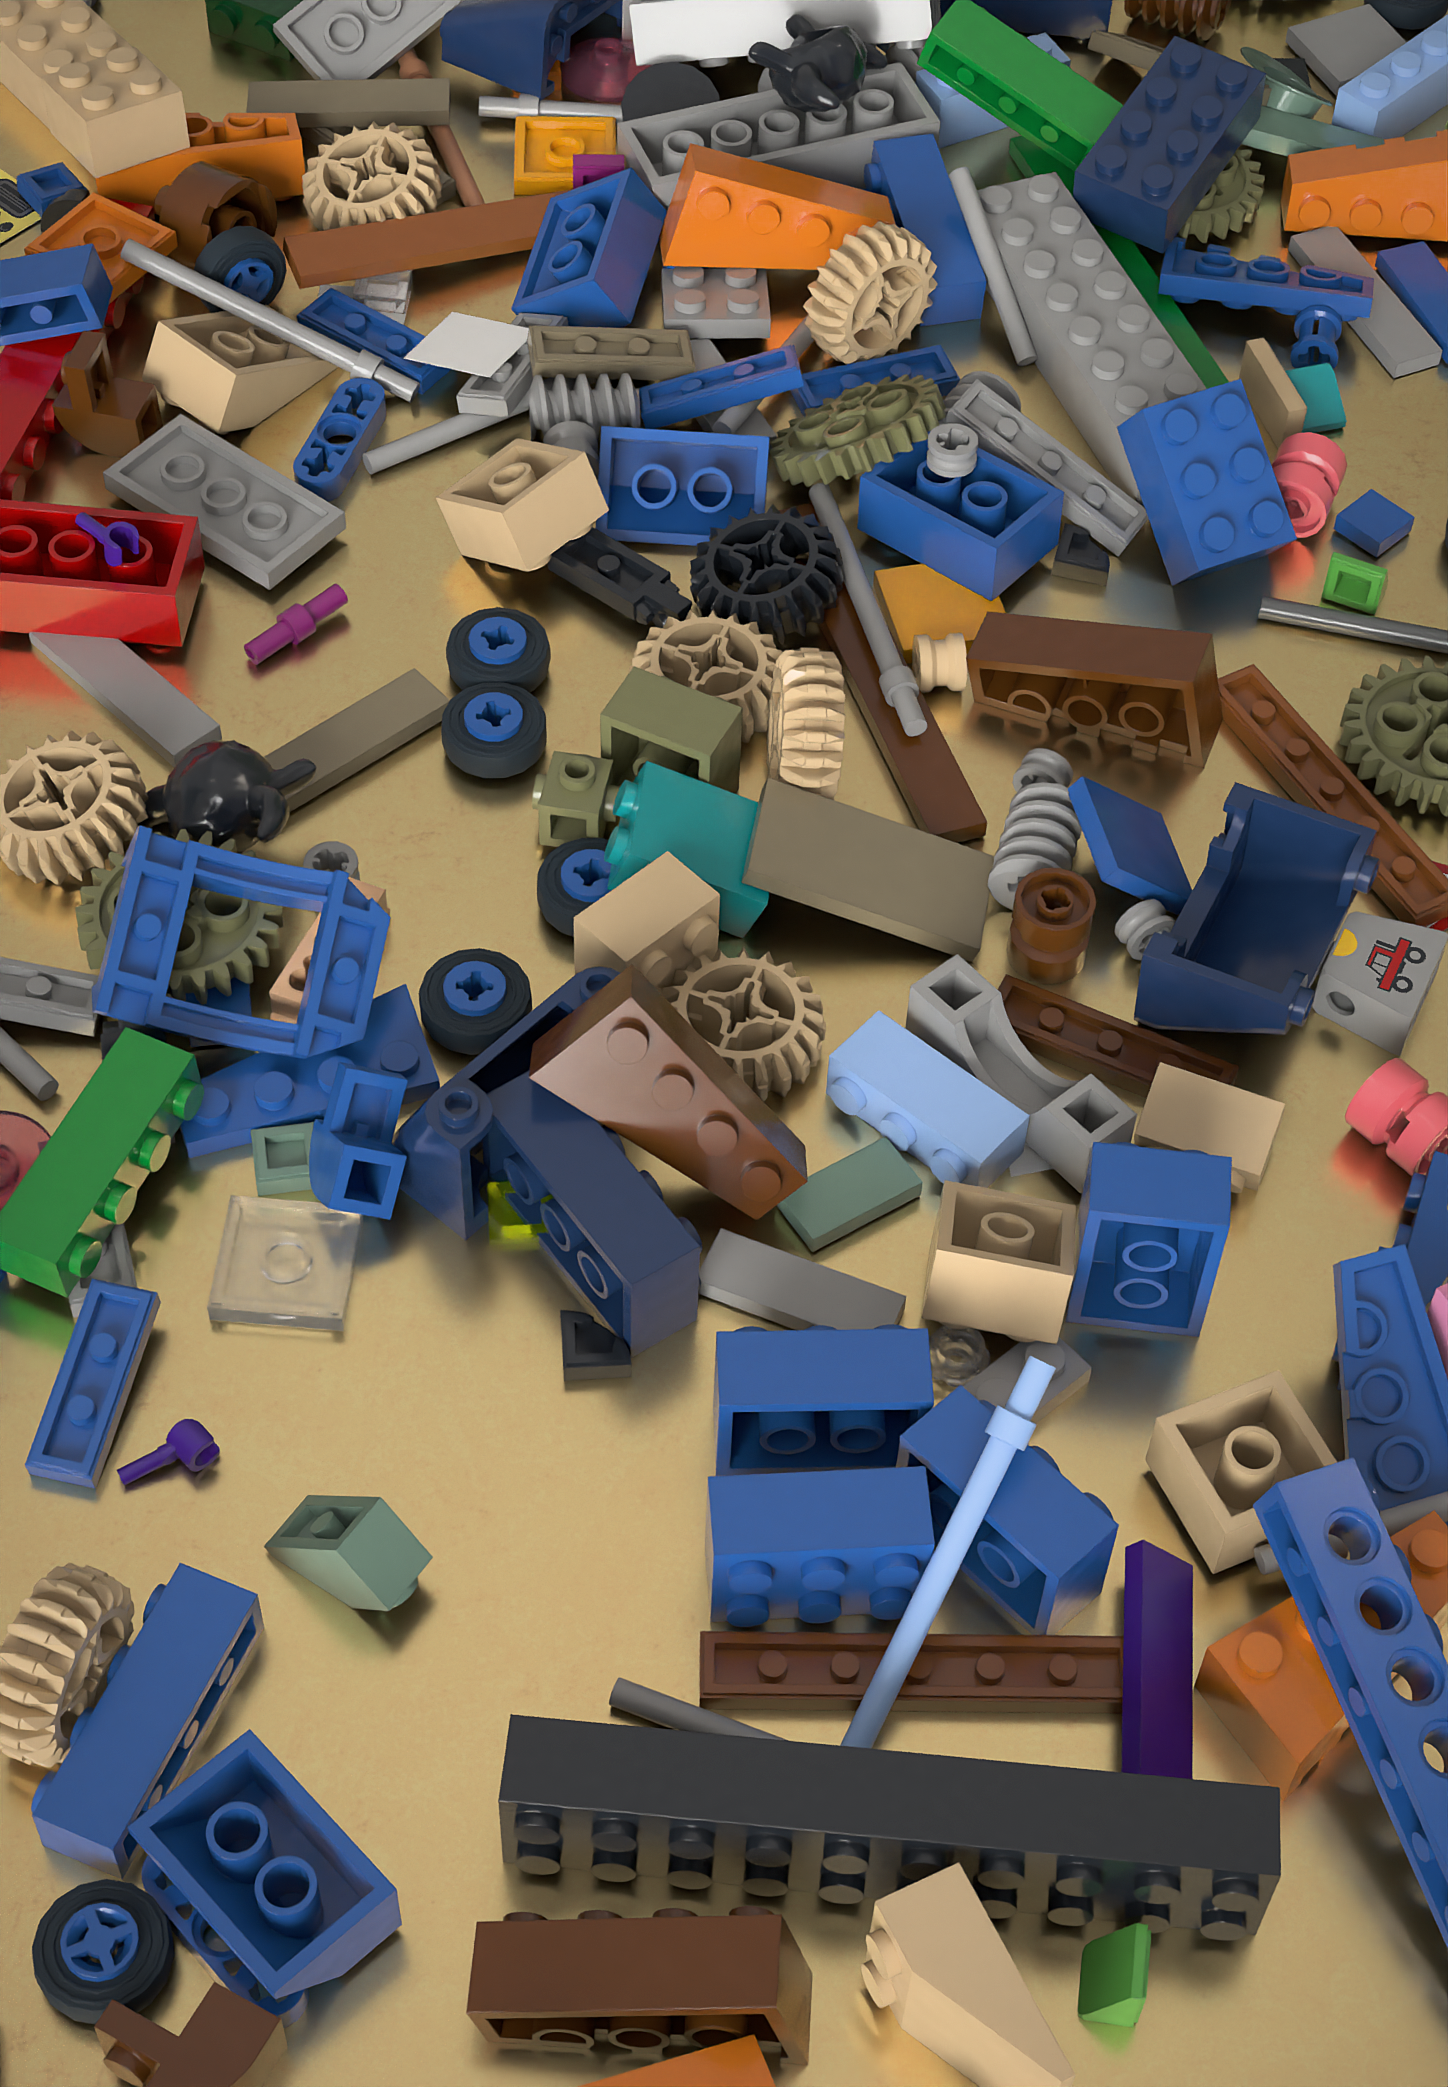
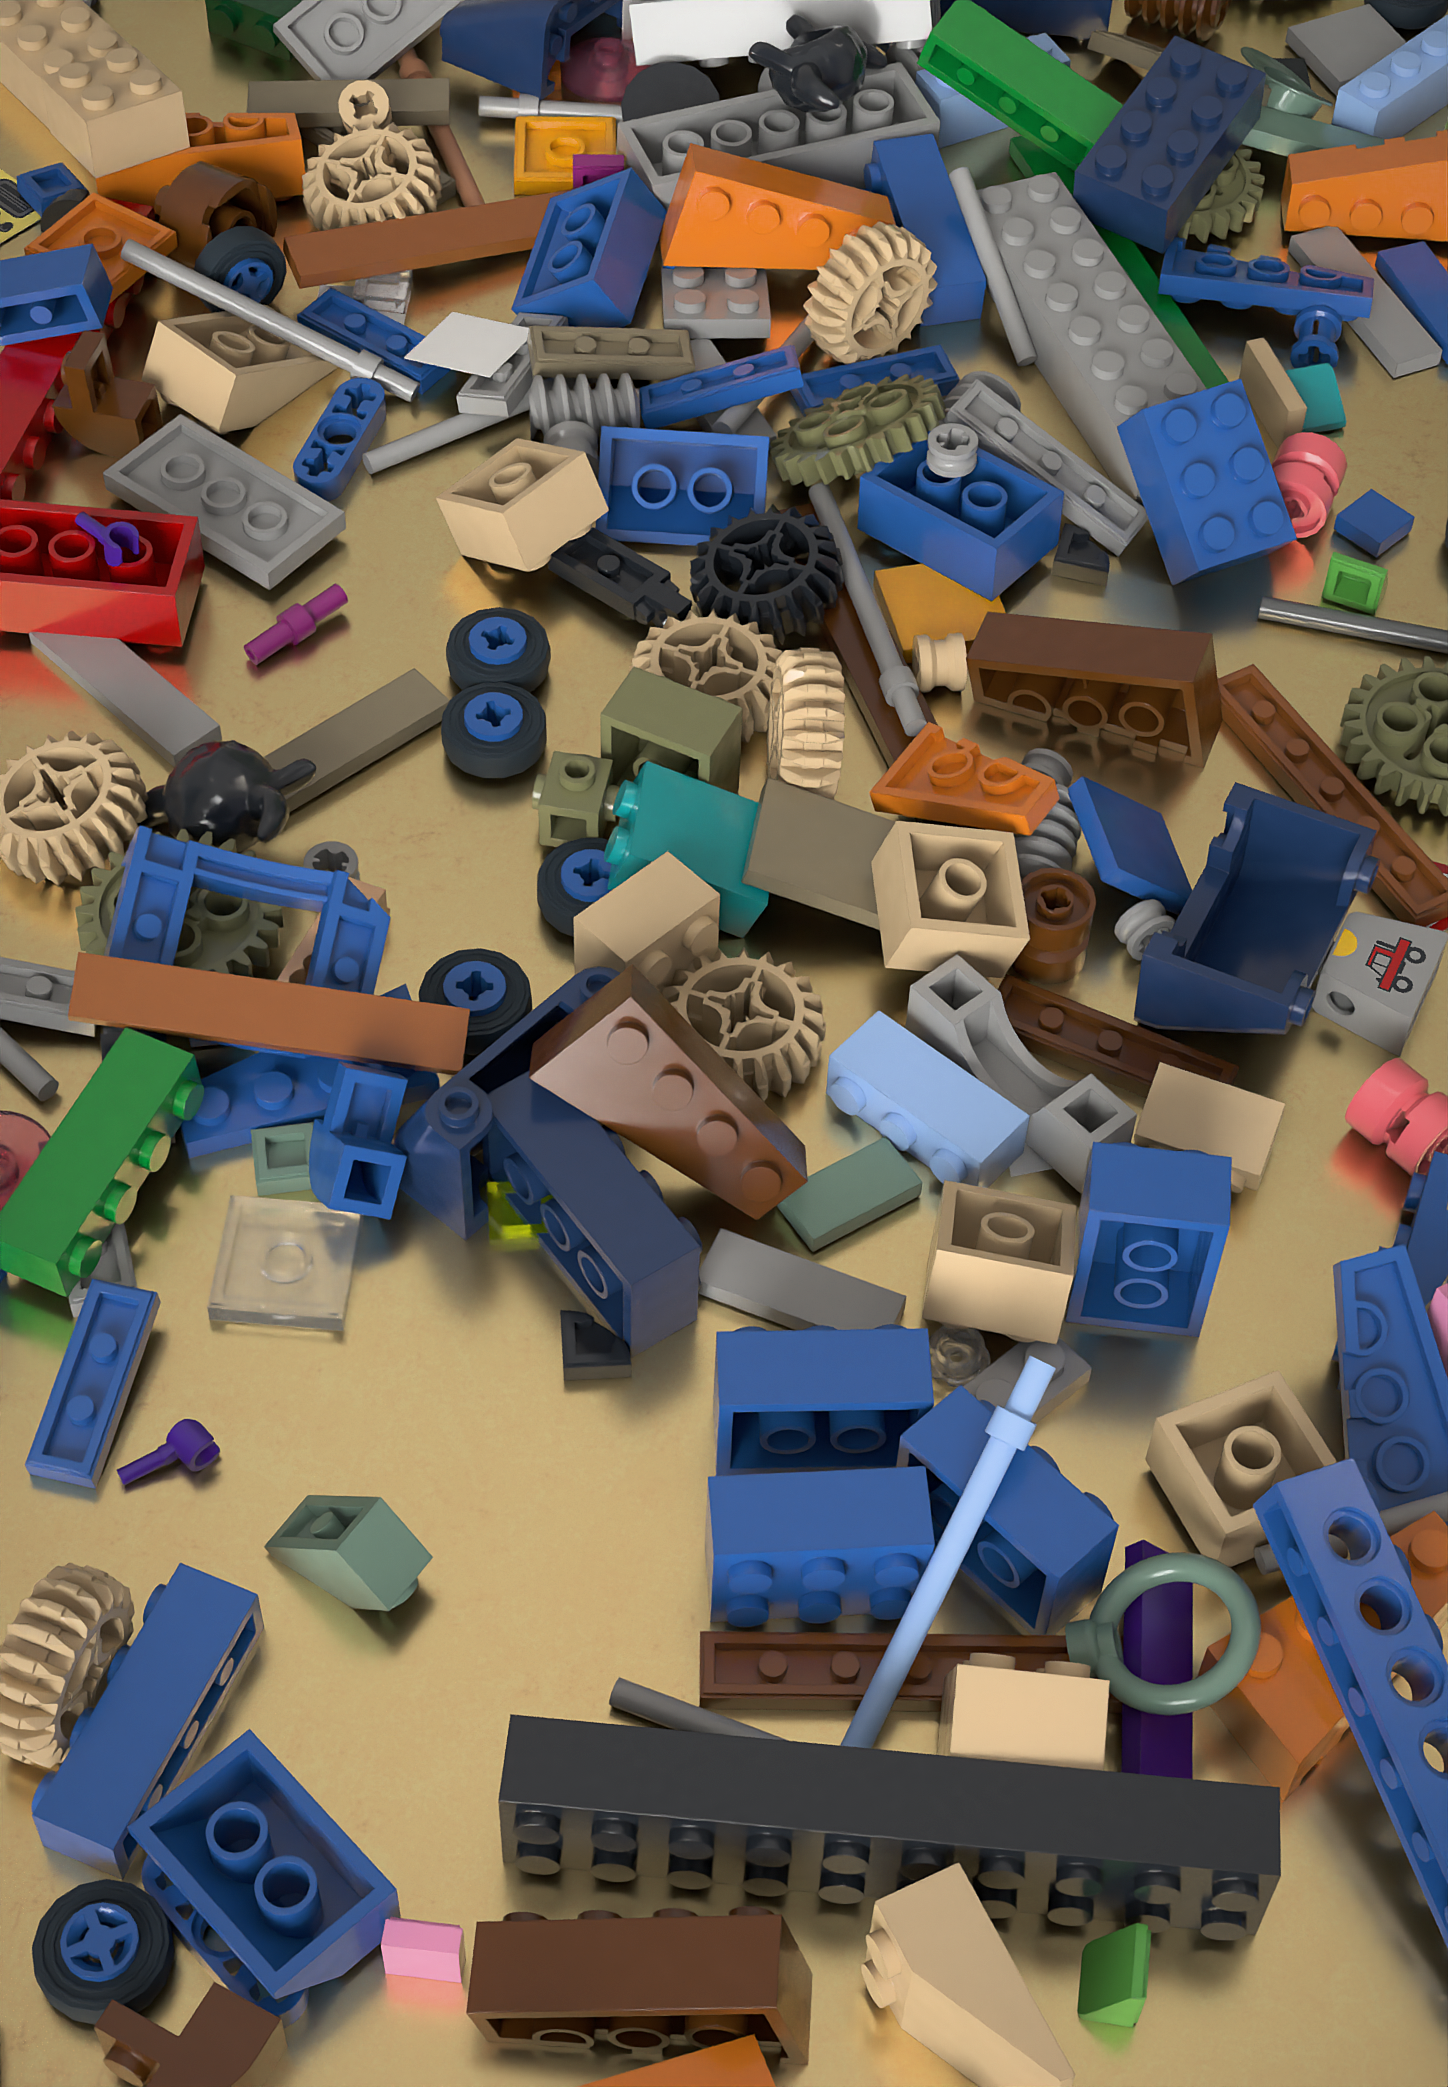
(268, 1014): none -> dark orange tile
(362, 117): none -> tan wheel
(423, 1949): none -> bright pink tile
(949, 896): none -> tan brick
(963, 787): none -> orange wing
(1024, 1715): none -> tan brick
(1099, 1645): none -> sand green piece

